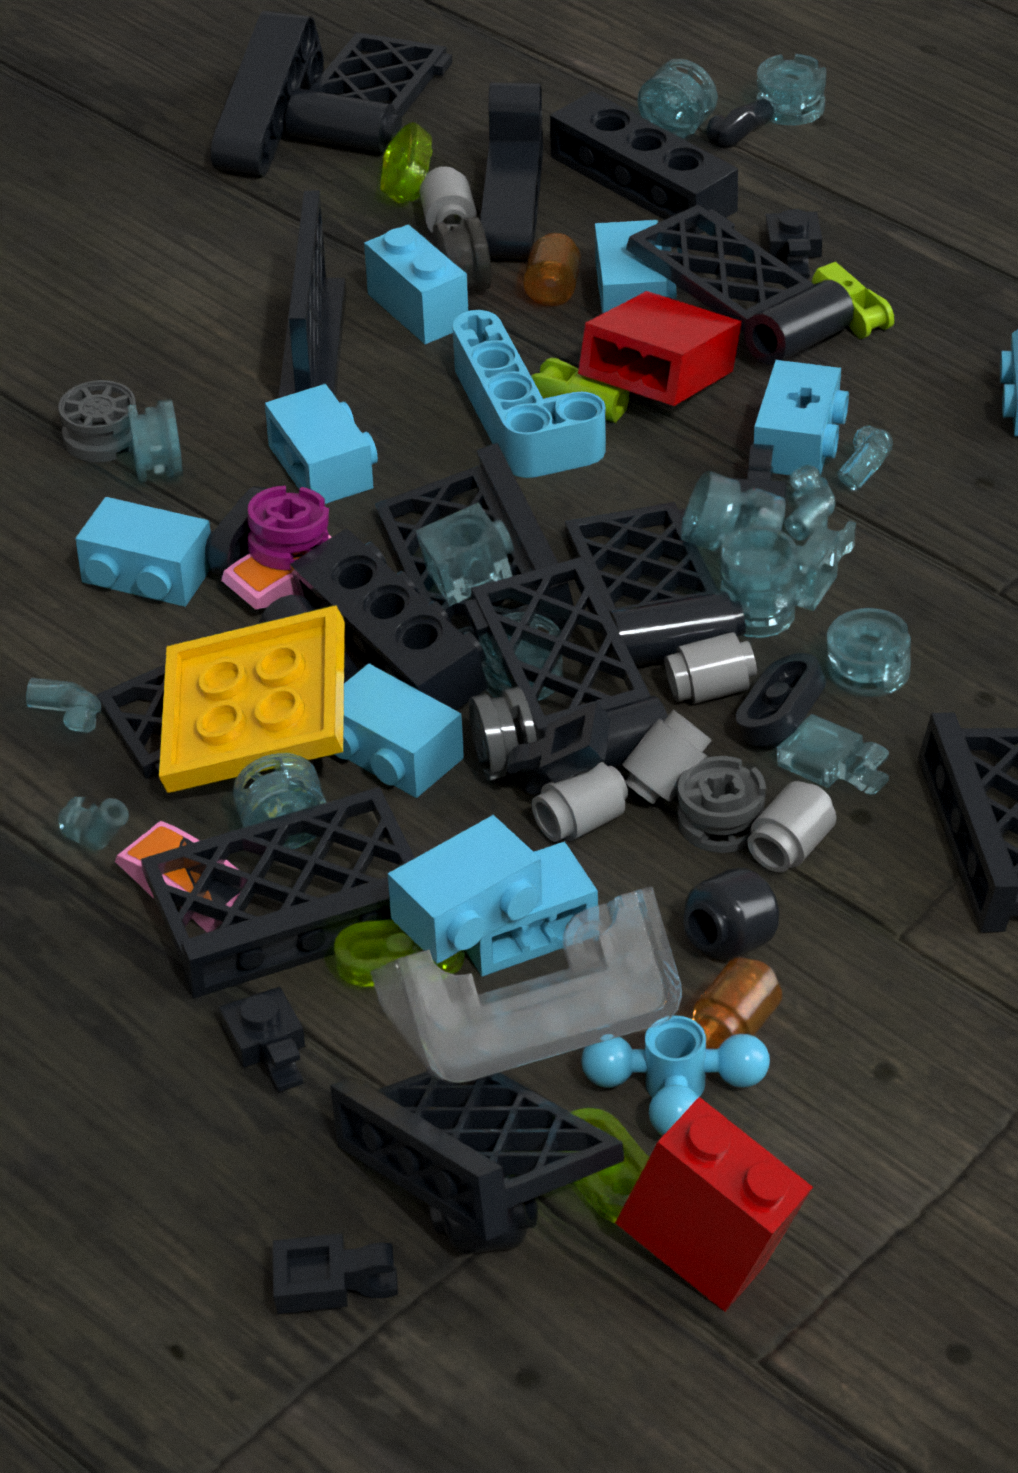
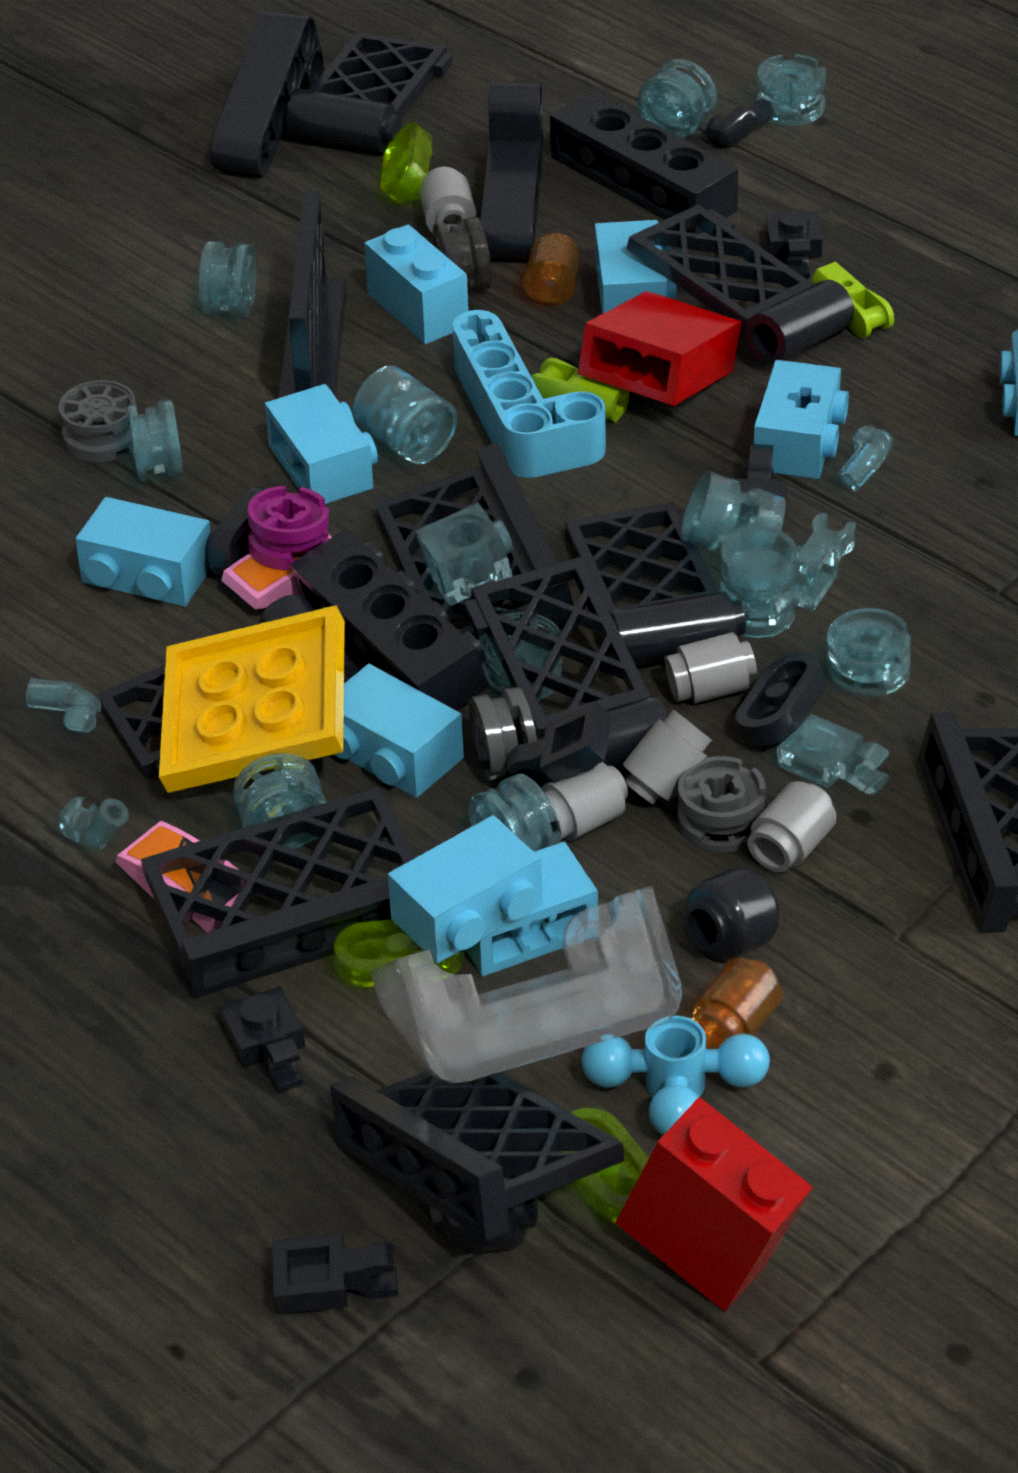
(227, 278): none -> clear light blue wheel
(405, 414): none -> clear light blue wheel
(521, 808): none -> clear light blue wheel
(812, 498): clear light blue arm -> none

